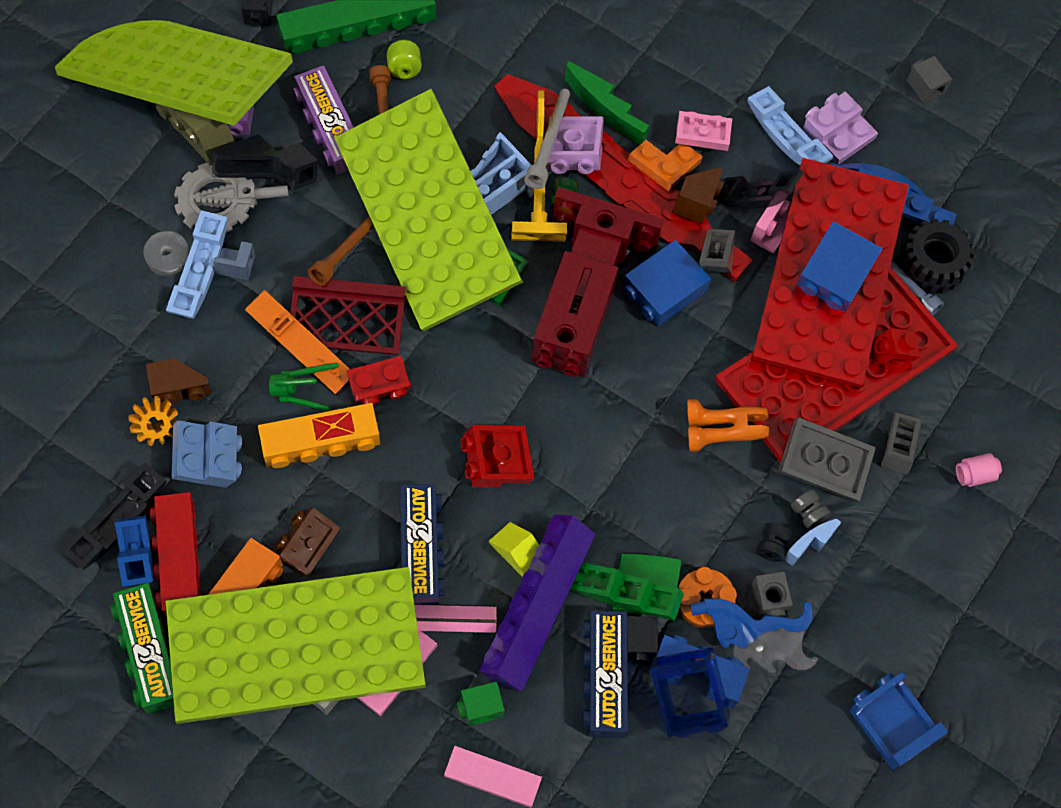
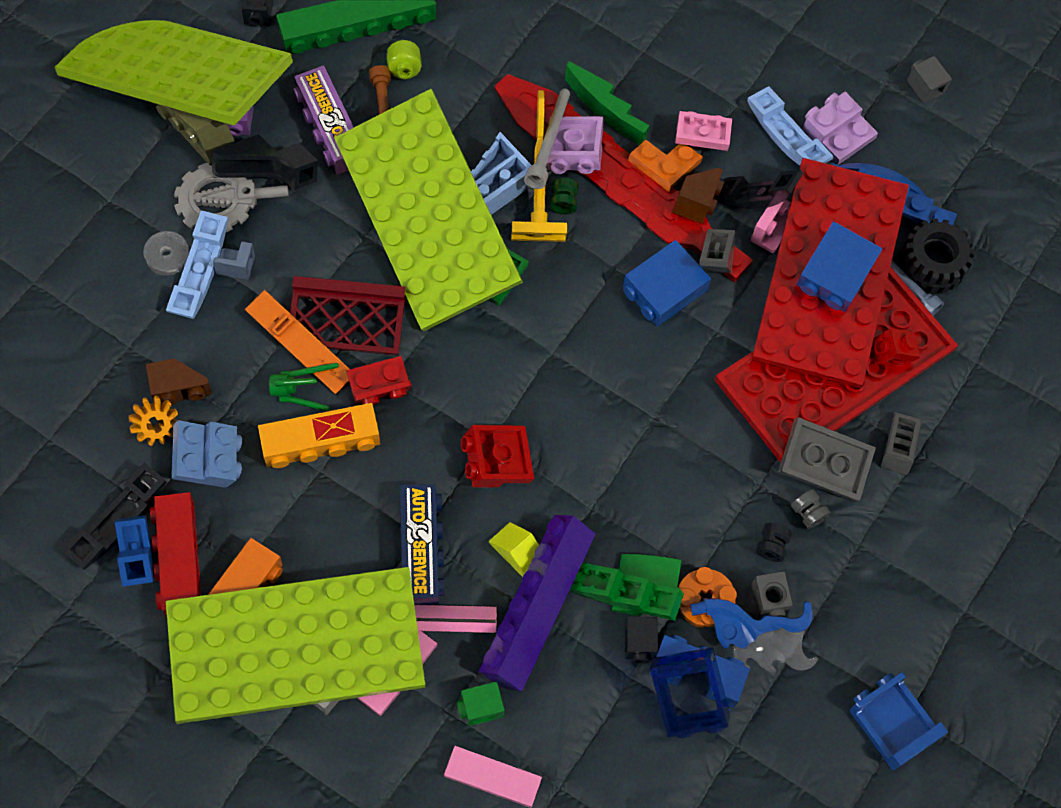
(146, 646): brick -> none
(306, 540): reddish brown bracket -> none
(323, 270): dark orange piece -> none
(587, 277): dark red brick -> none
(607, 674): brick -> none
(738, 416): orange piece -> none
(815, 538): light blue slope -> none
(978, 470): bright pink brick -> none

